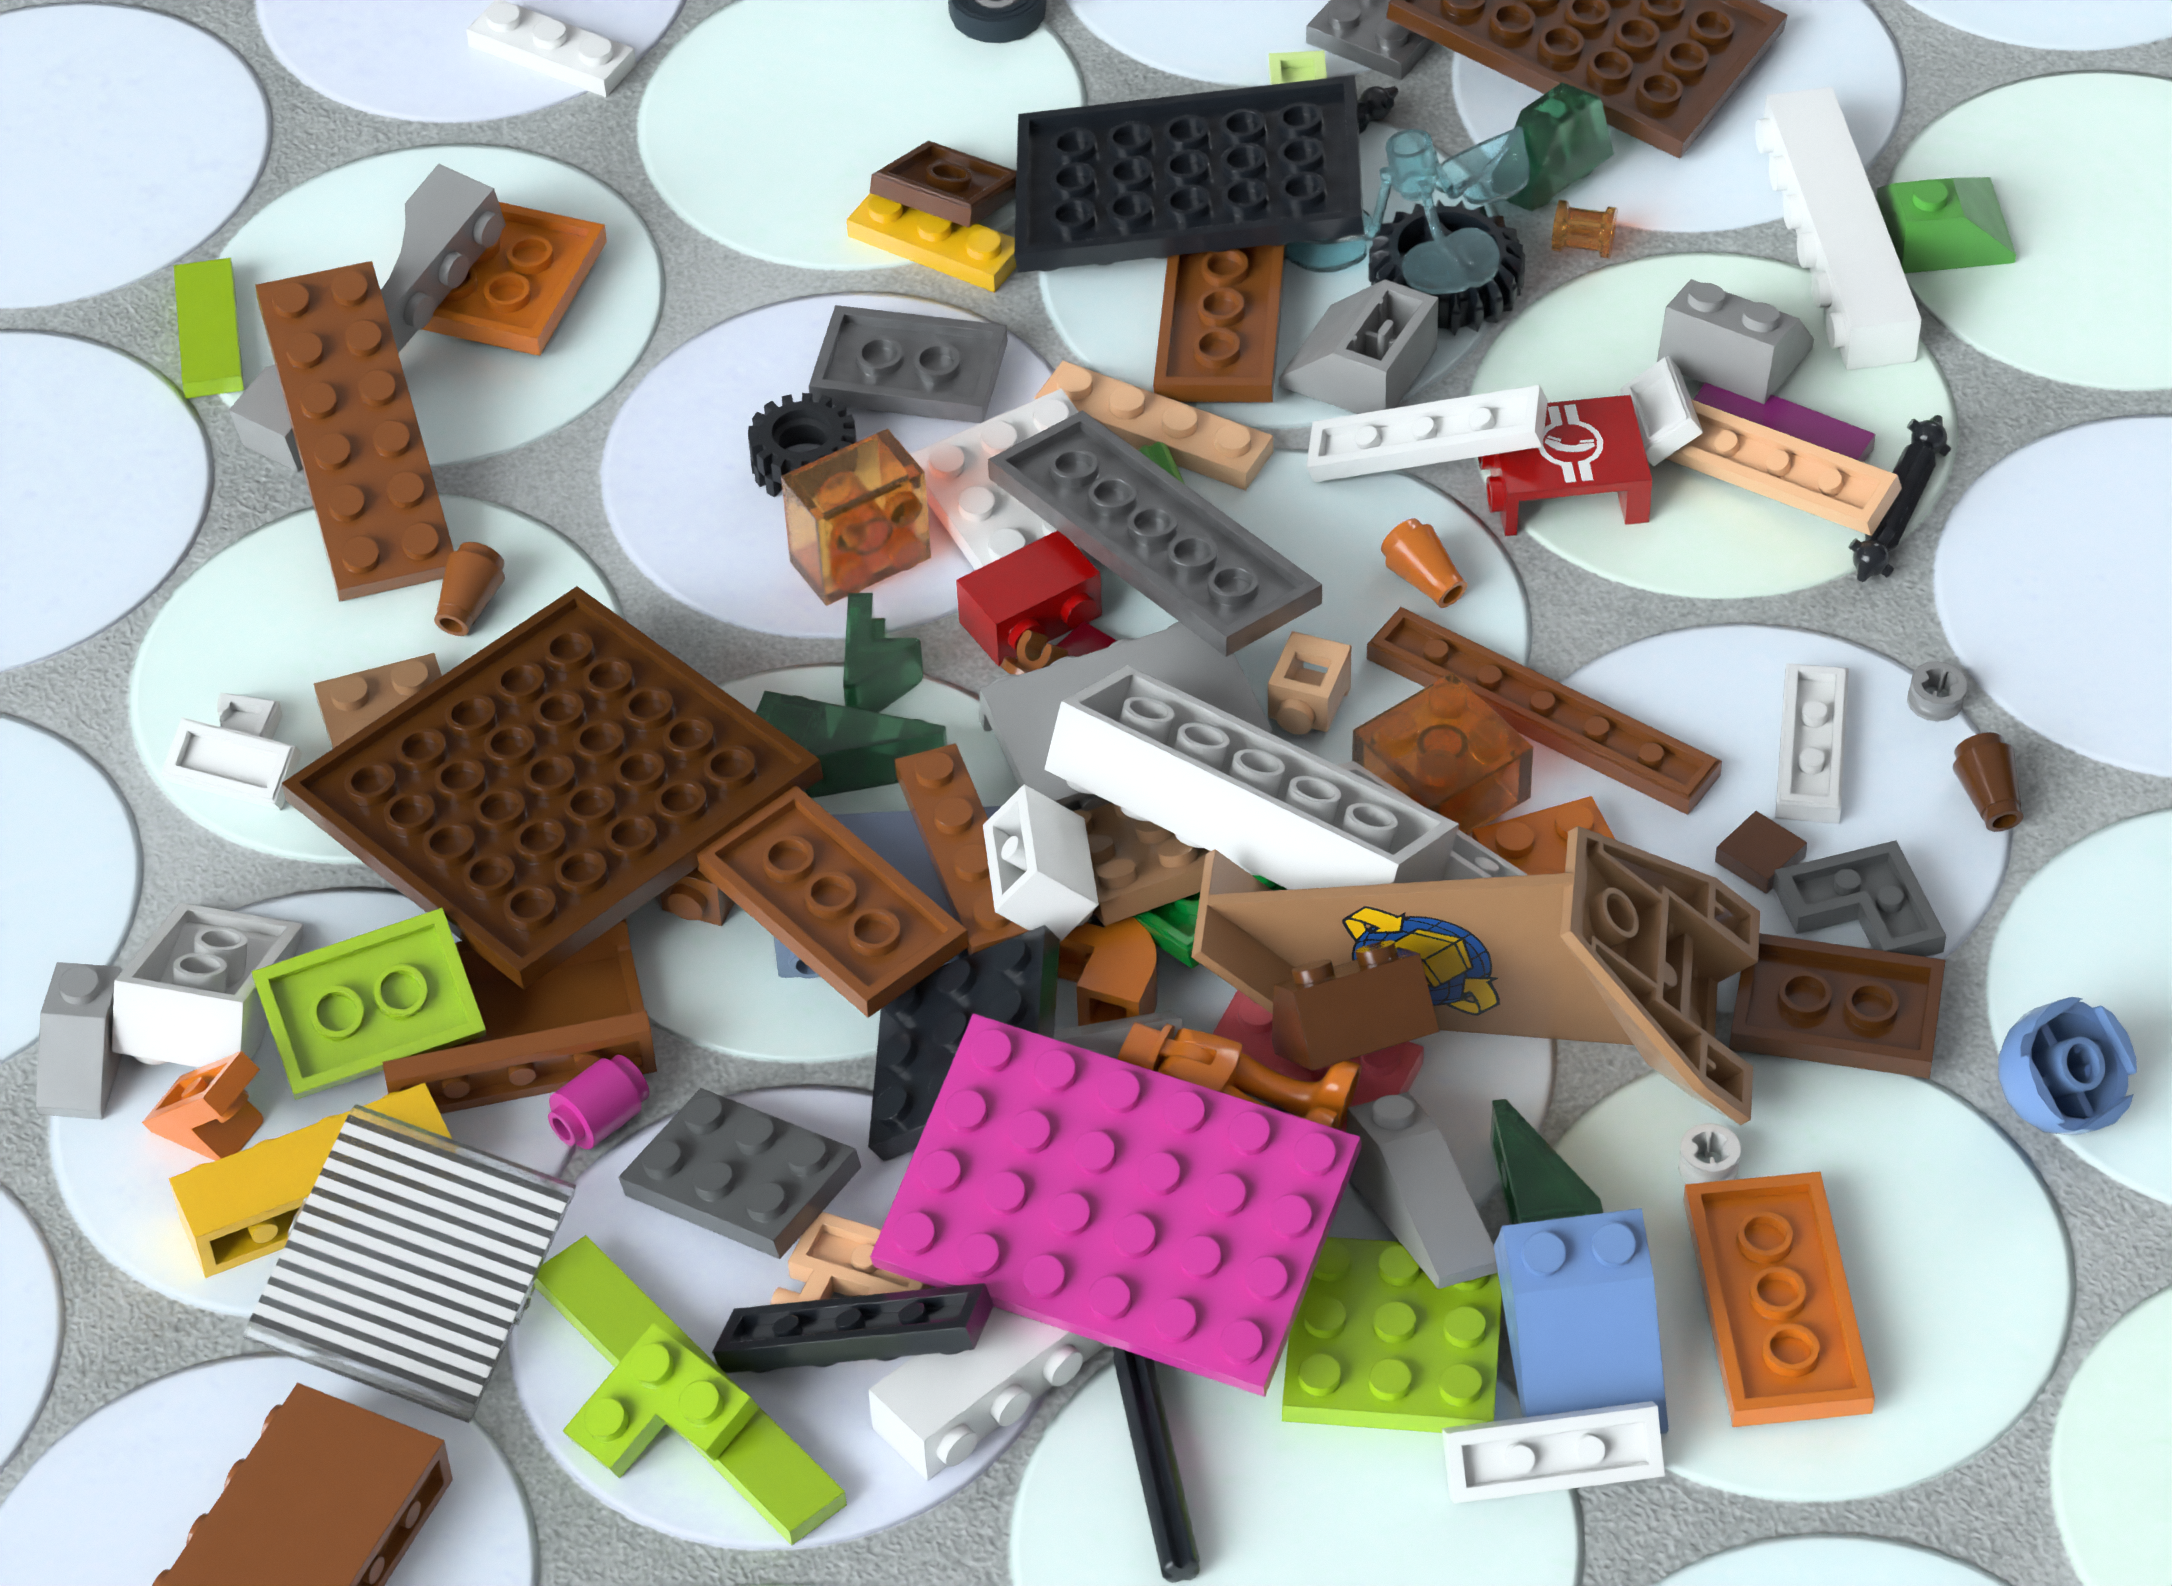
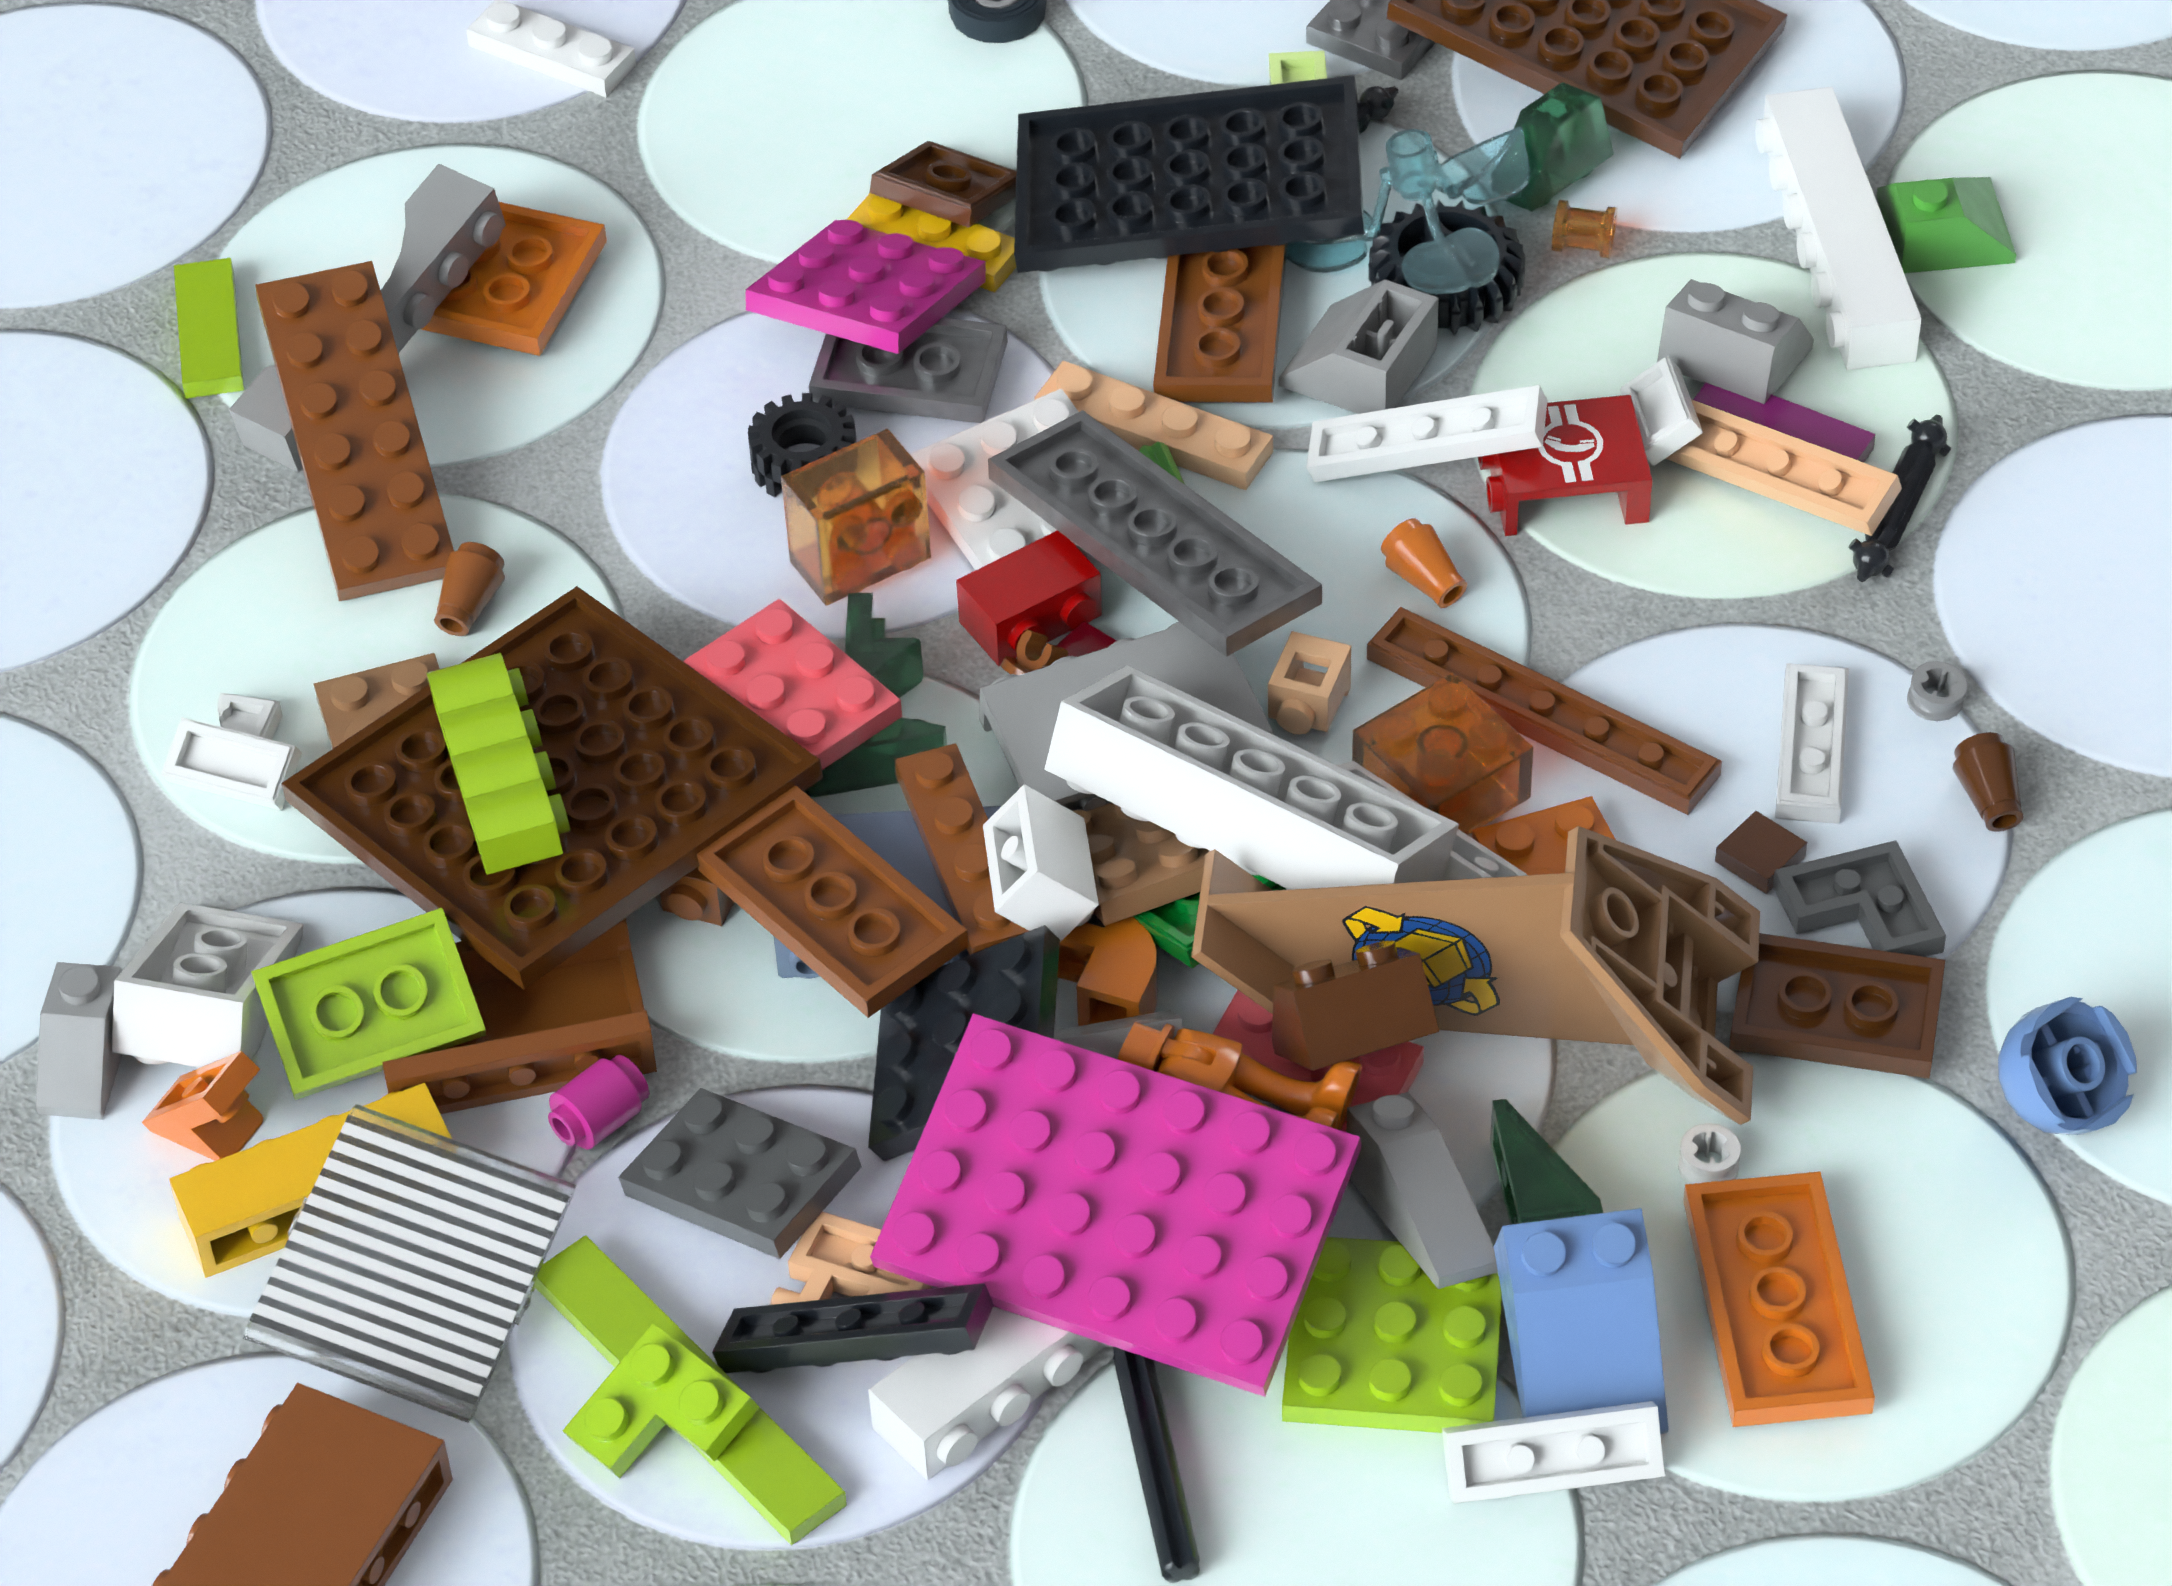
(496, 762): none -> lime brick
(798, 682): none -> coral plate
(866, 285): none -> dark pink plate

